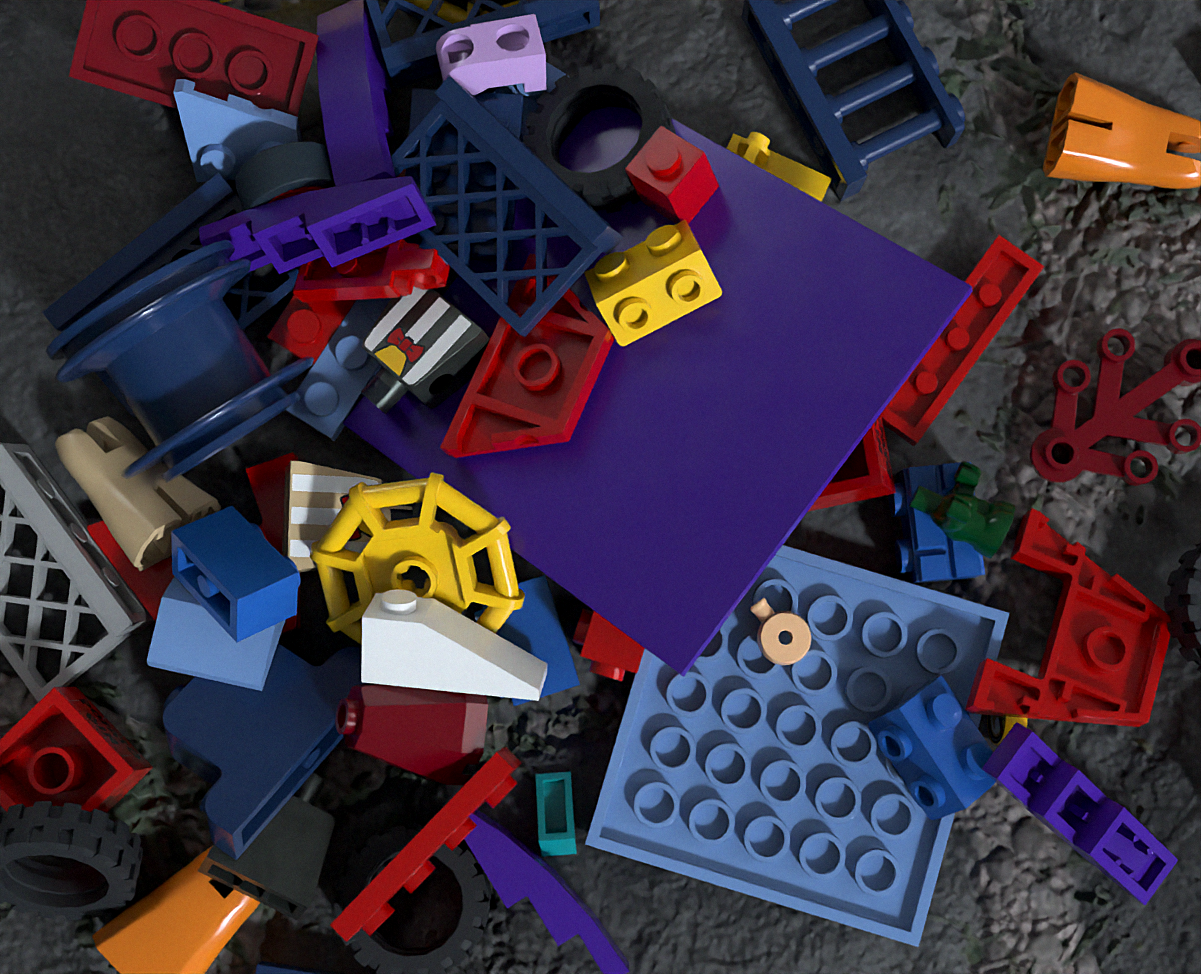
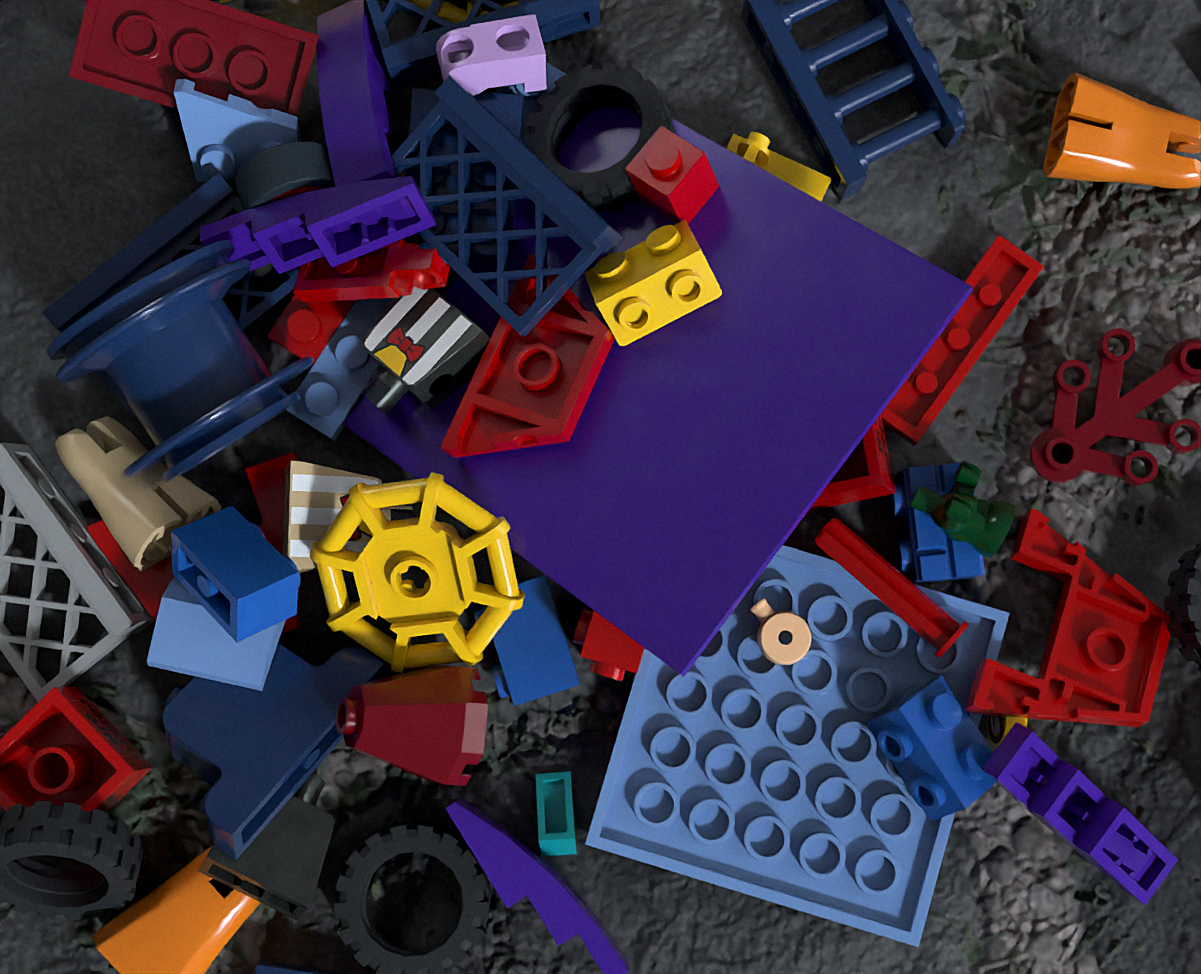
(412, 863): red plate -> none
(436, 648): white slope -> none
(890, 586): none -> red axle

